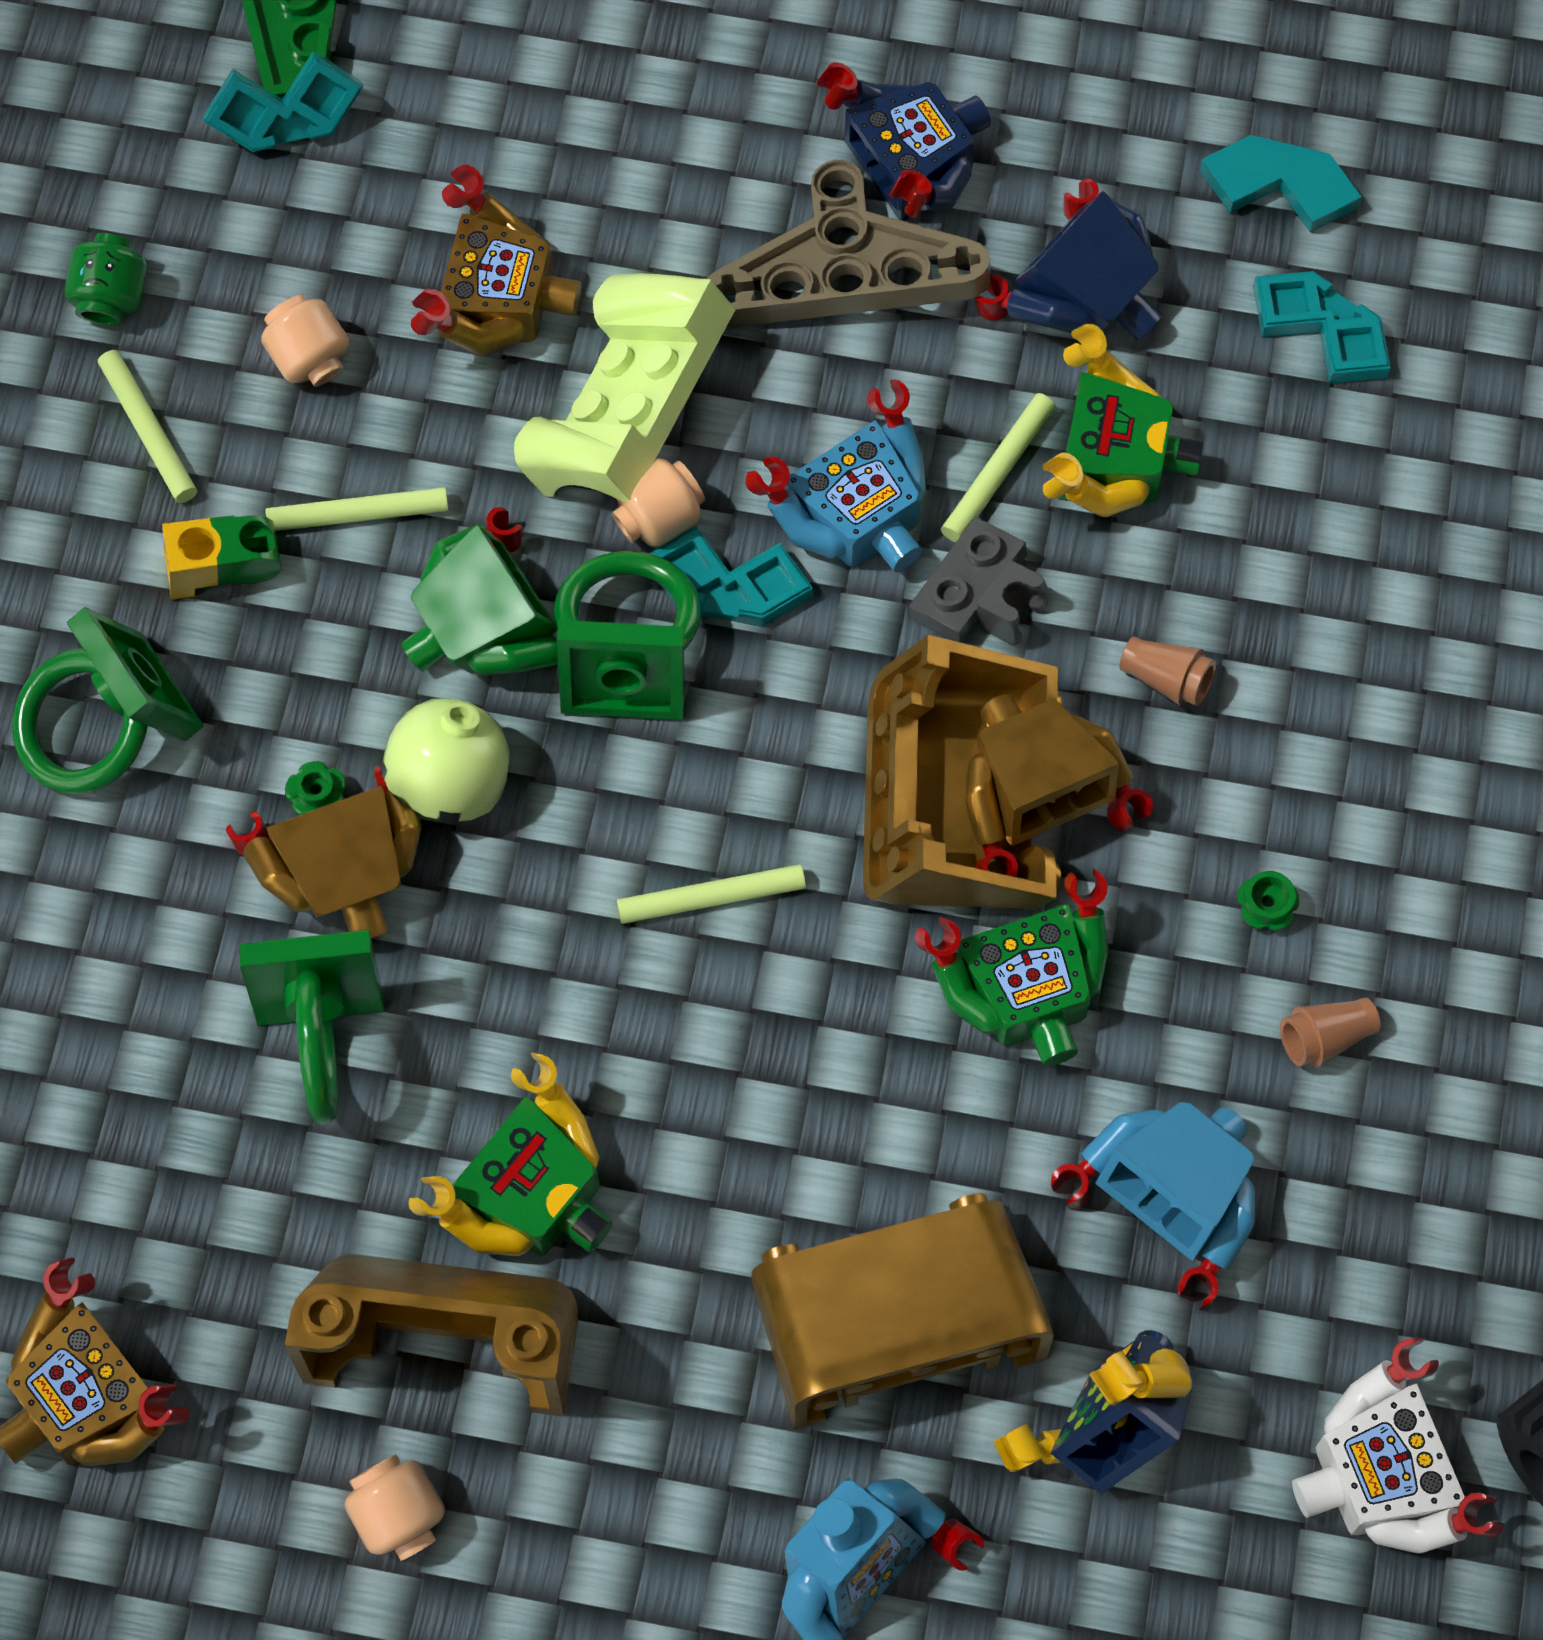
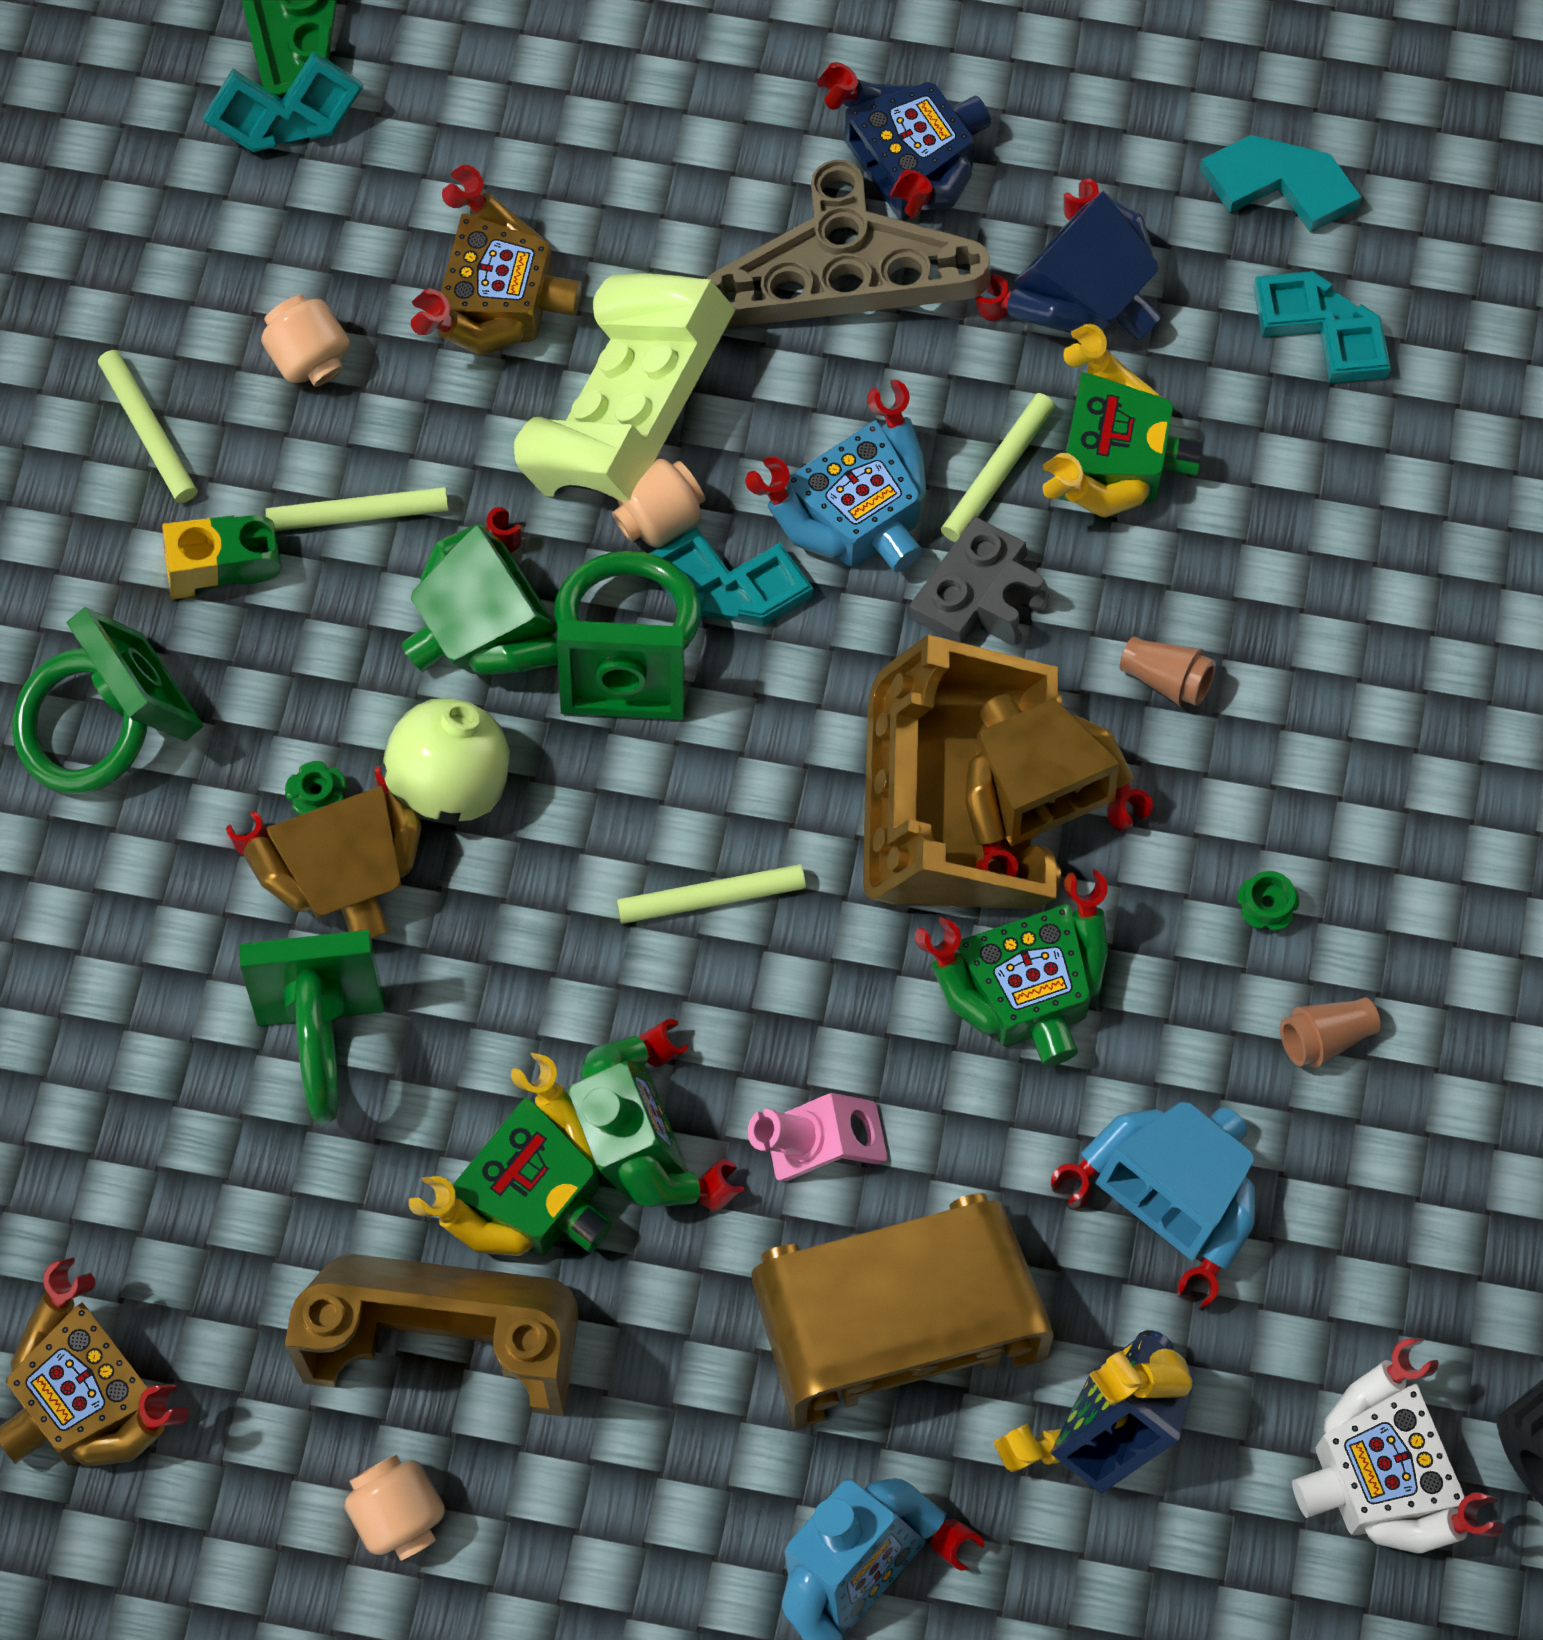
(105, 279): green head -> none
(631, 1130): none -> green torso
(817, 1135): none -> bright pink bracket

